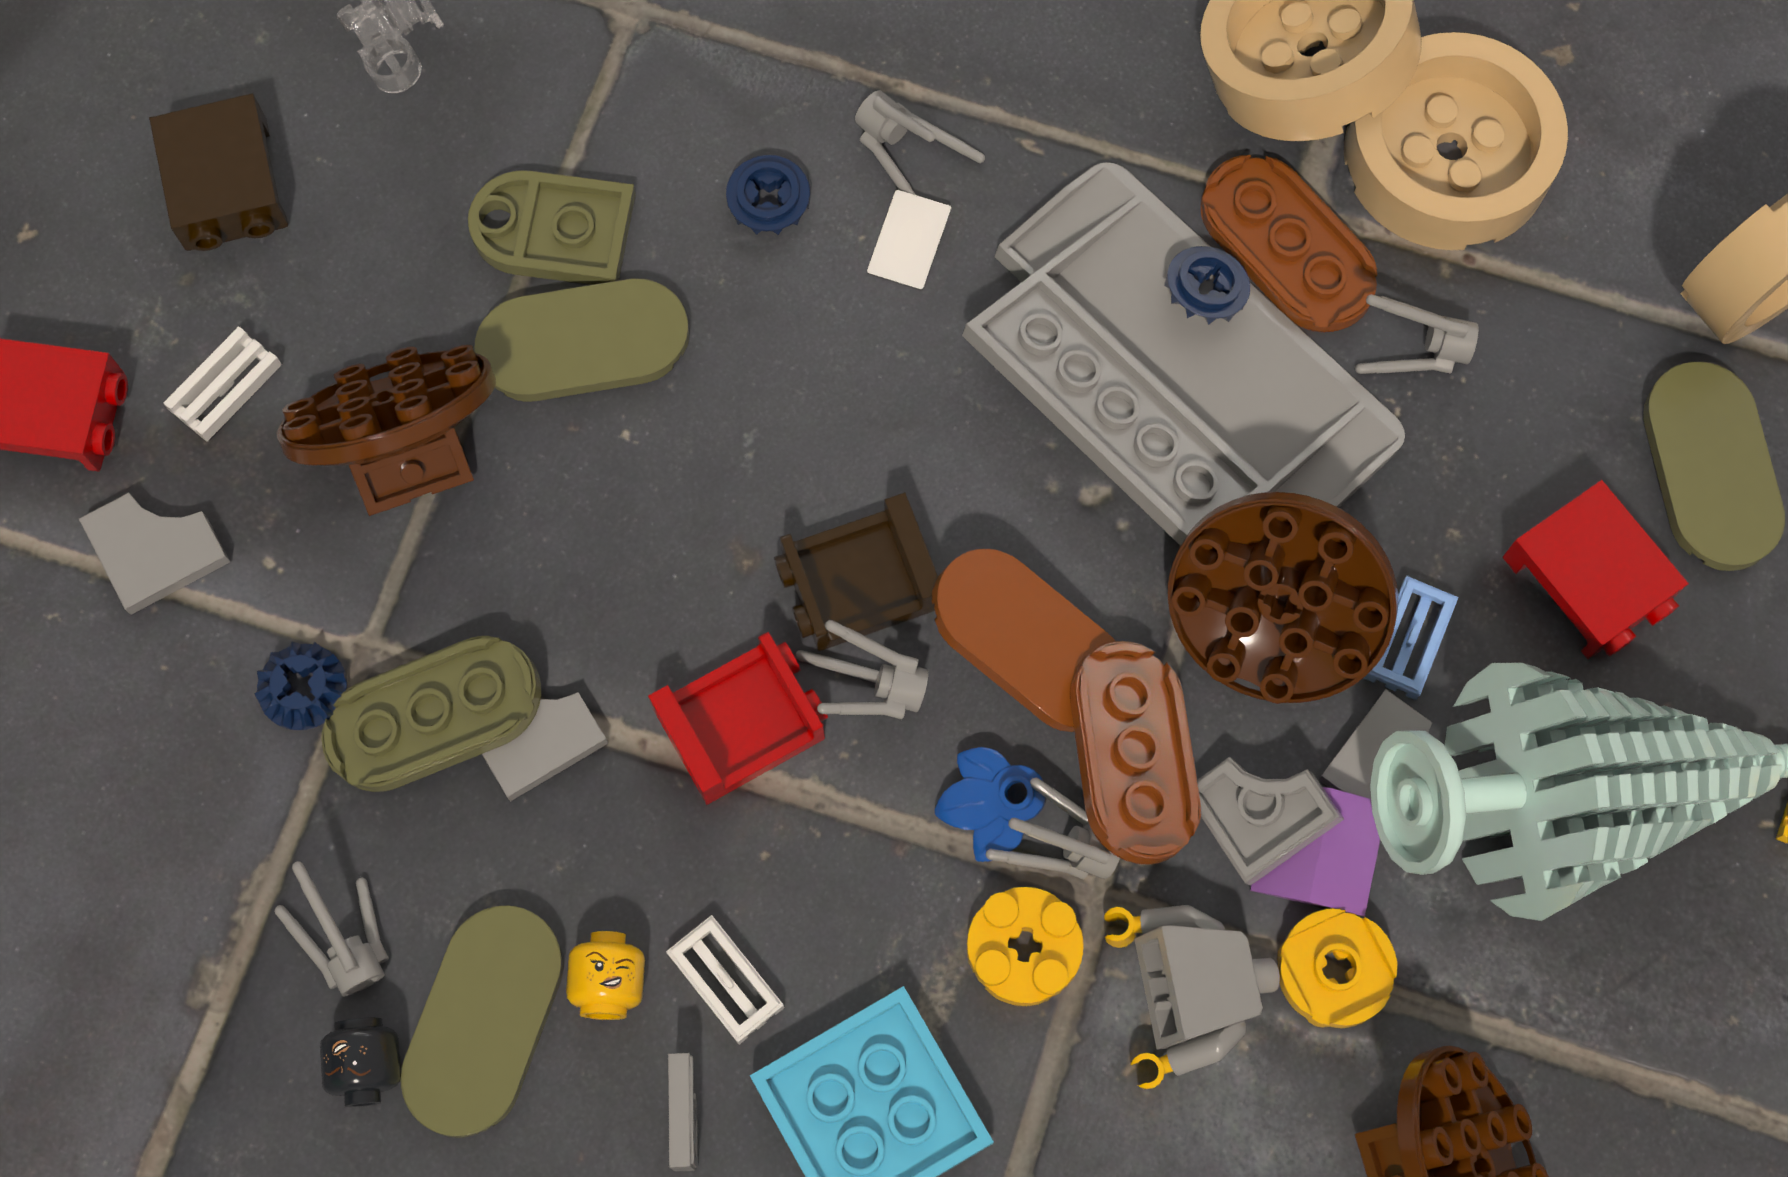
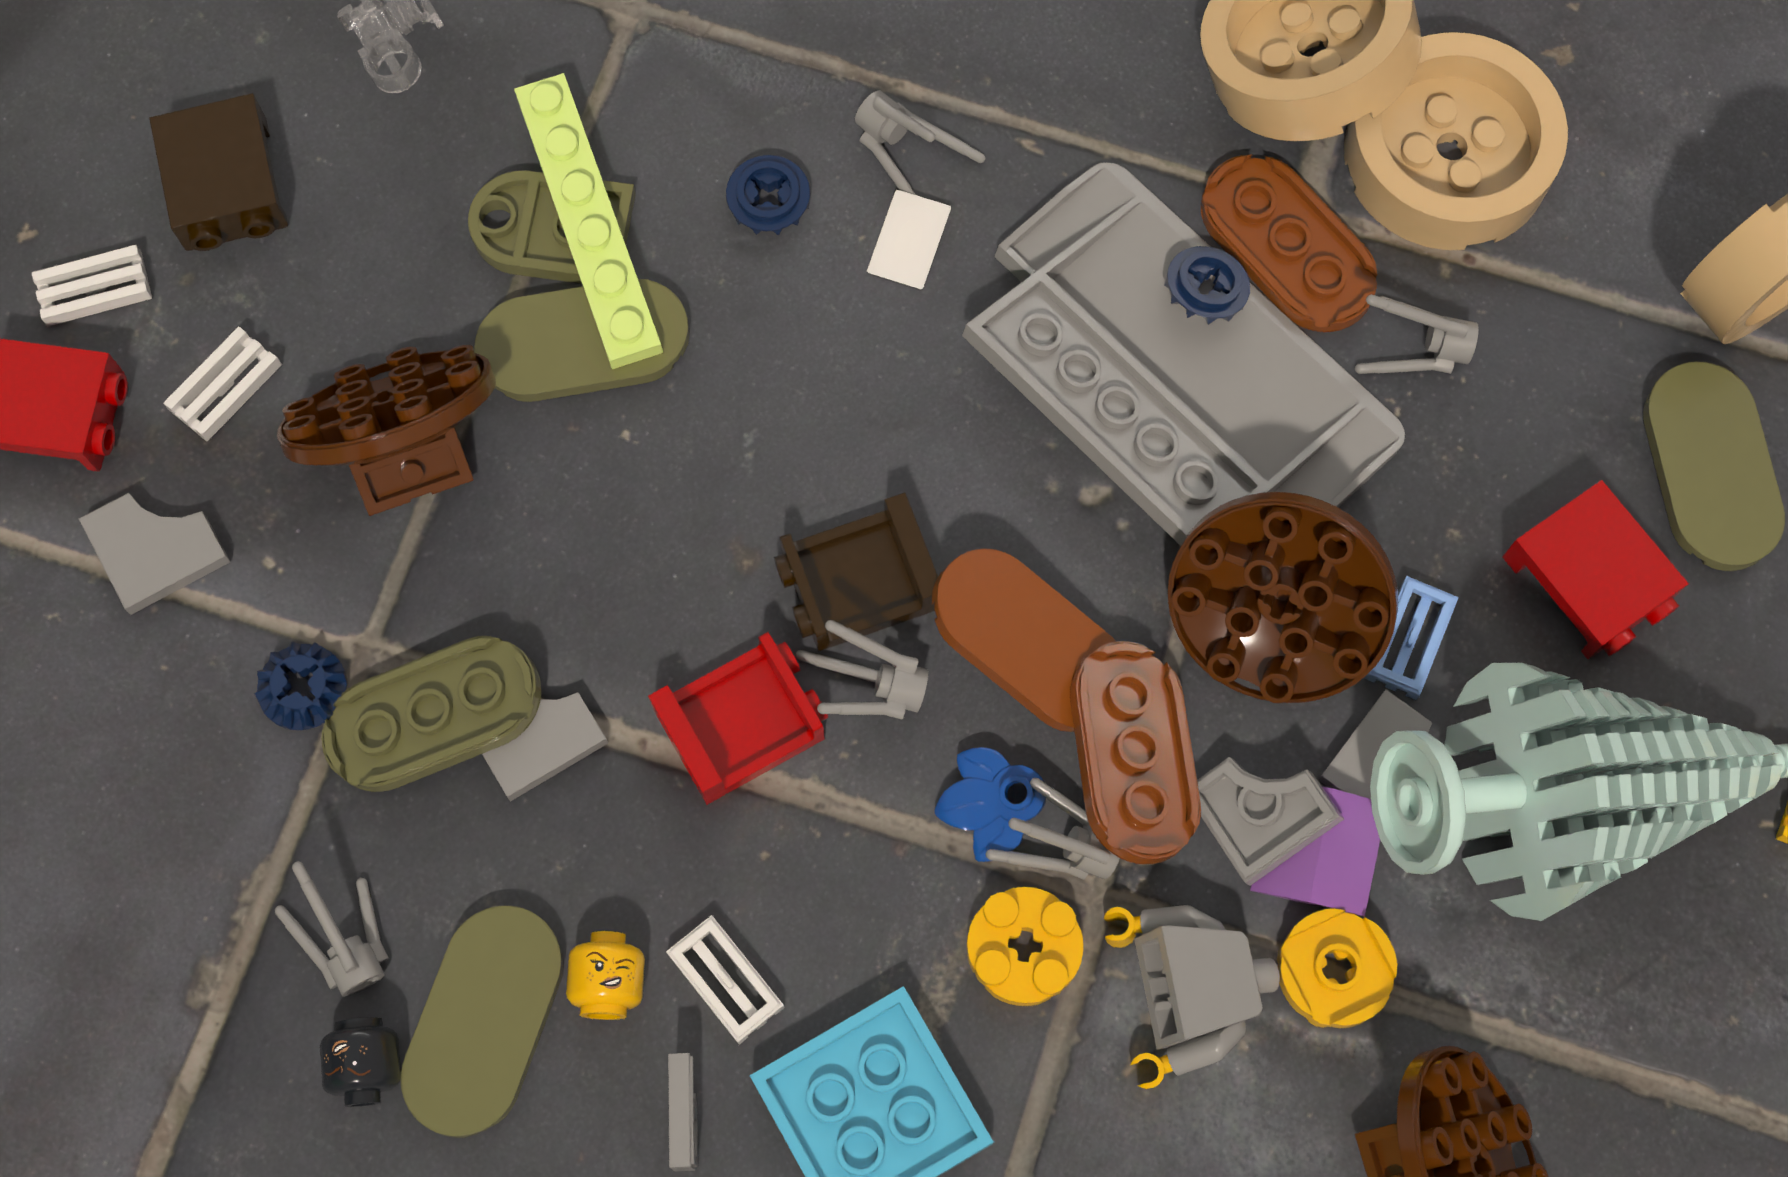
(90, 277): none -> white tile
(588, 221): none -> yellowish green plate

